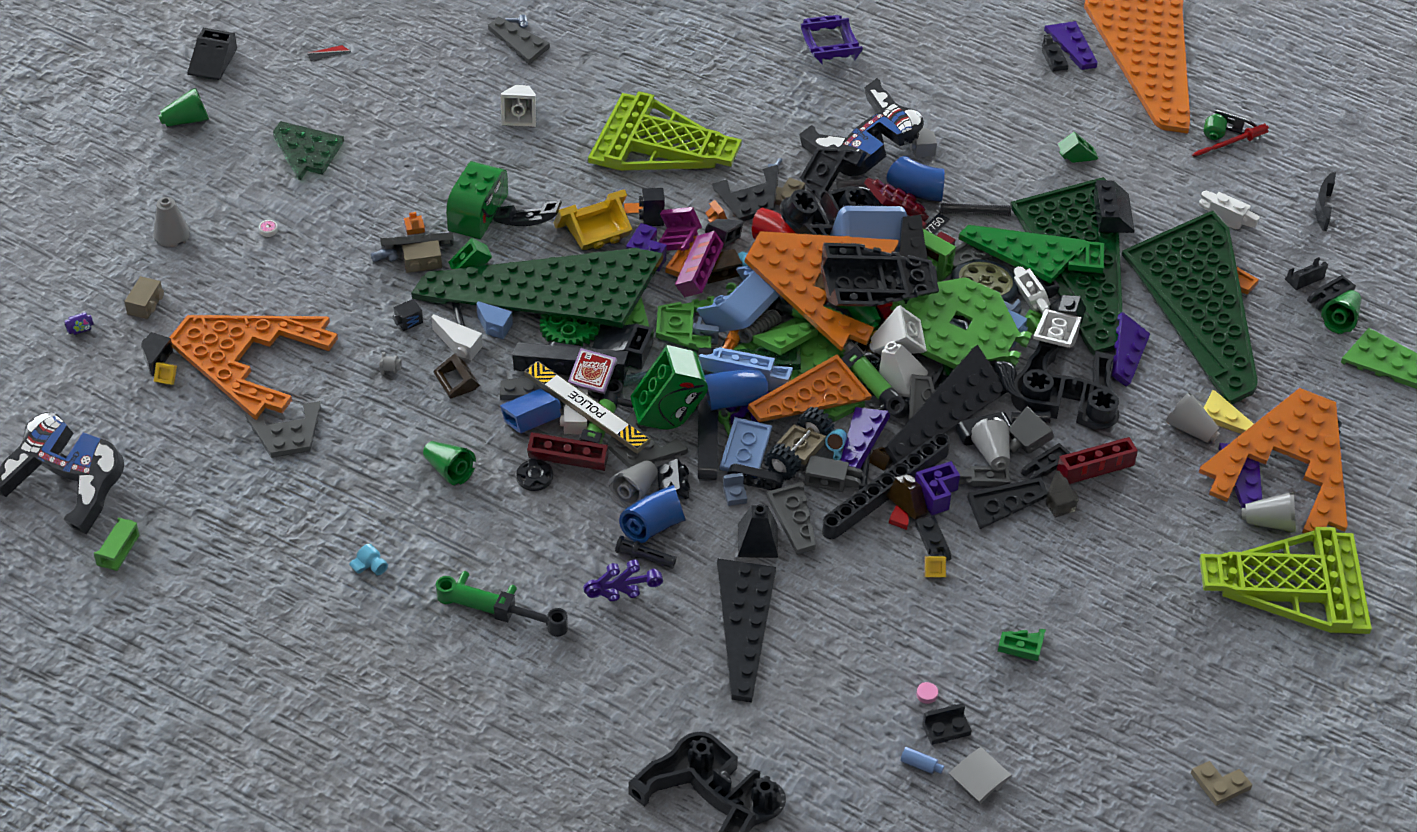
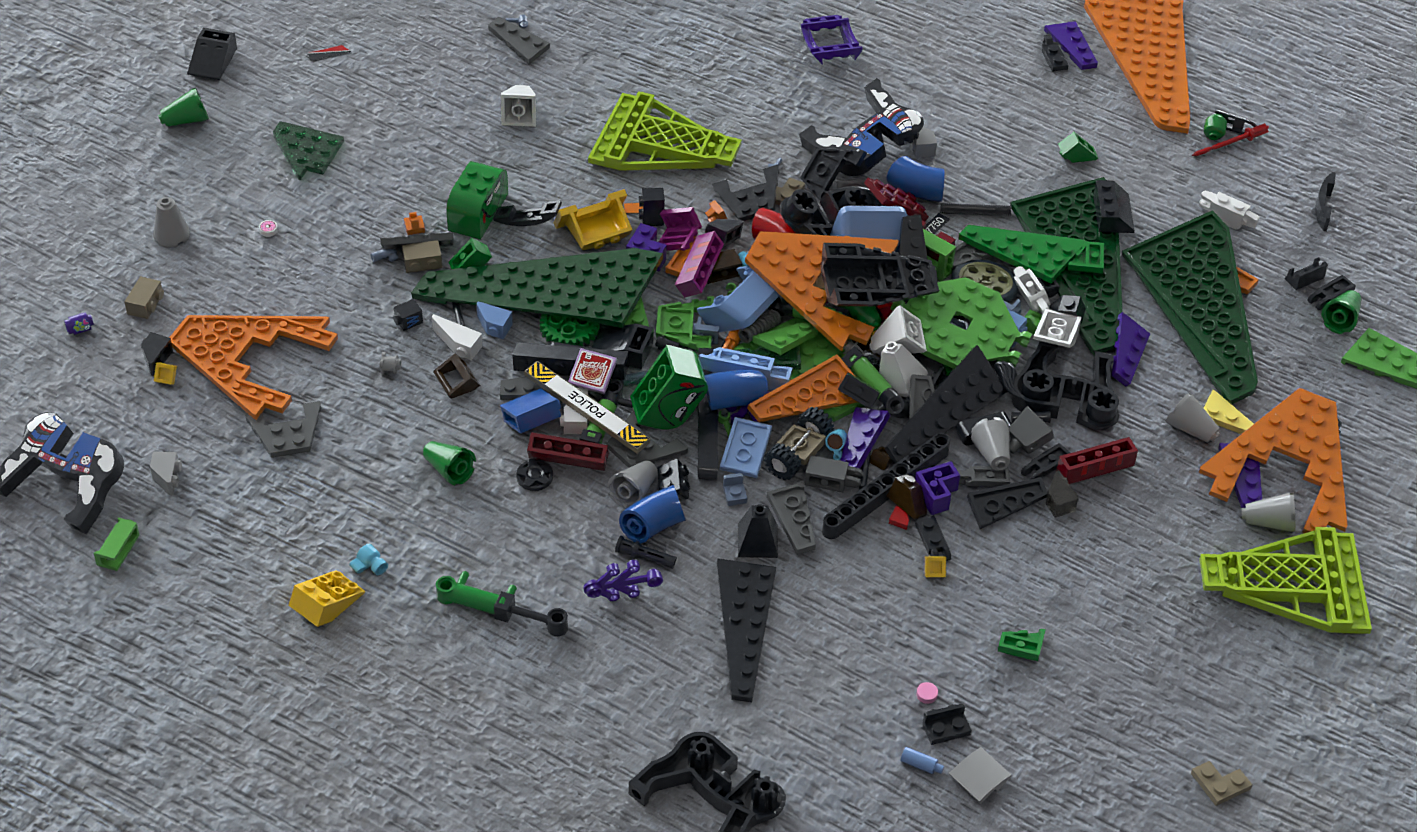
(165, 470): none -> light grey slope
(324, 597): none -> yellow slope
(661, 342): none -> black pin
(772, 479): black beam -> none
(859, 390): none -> black plate

